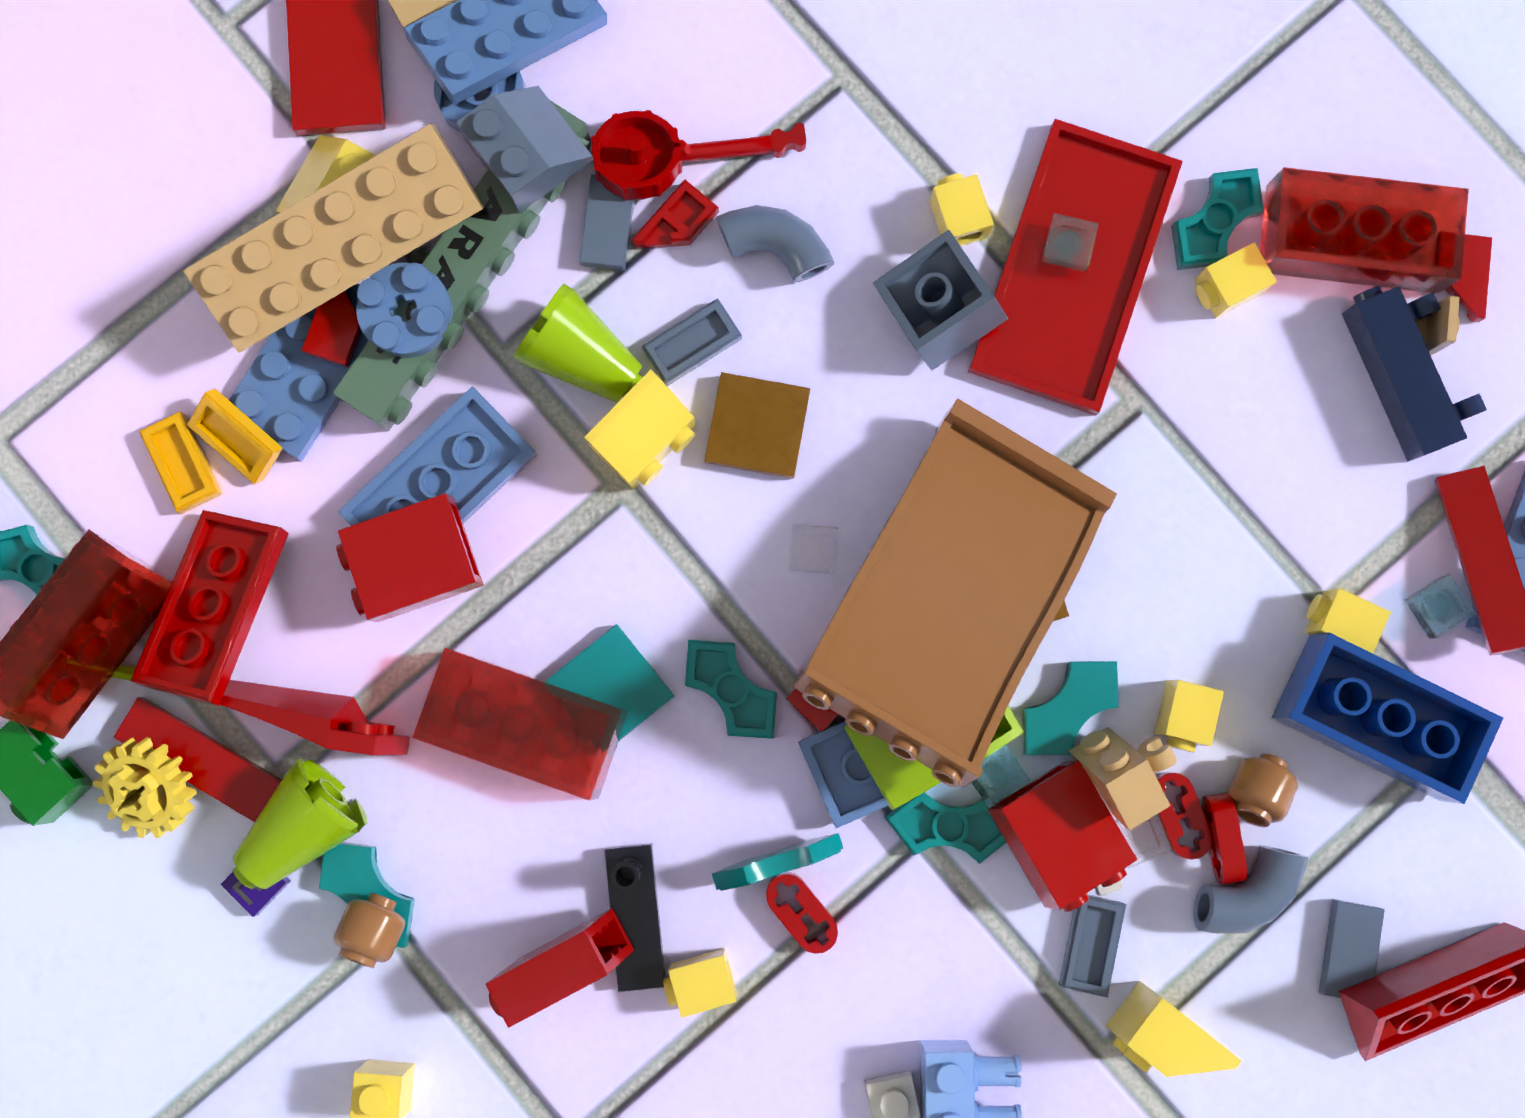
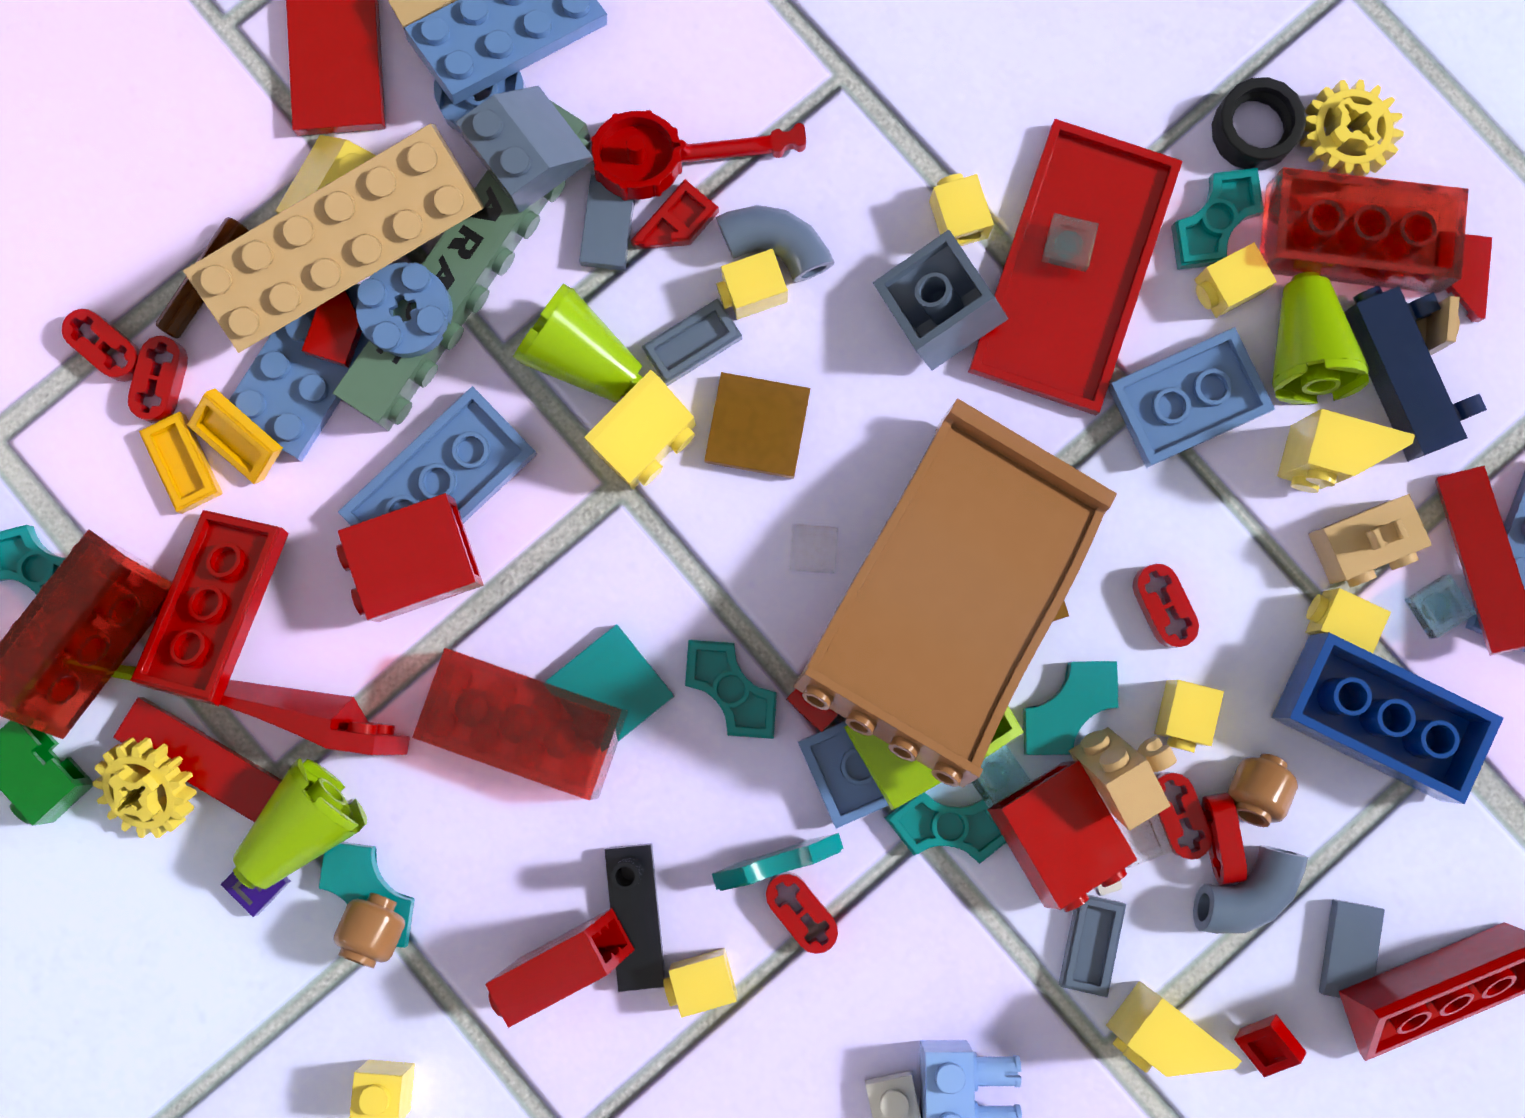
(96, 352): none -> red beam
(157, 379): none -> red beam
(186, 299): none -> reddish brown axle
(752, 284): none -> light yellow brick
(1175, 600): none -> red beam
(1190, 397): none -> medium blue plate
(1270, 1045): none -> red plate
(1280, 99): none -> black tyre
(1315, 345): none -> lime cone
(1334, 448): none -> light yellow slope
(1366, 115): none -> light yellow gear
(1369, 540): none -> tan brick

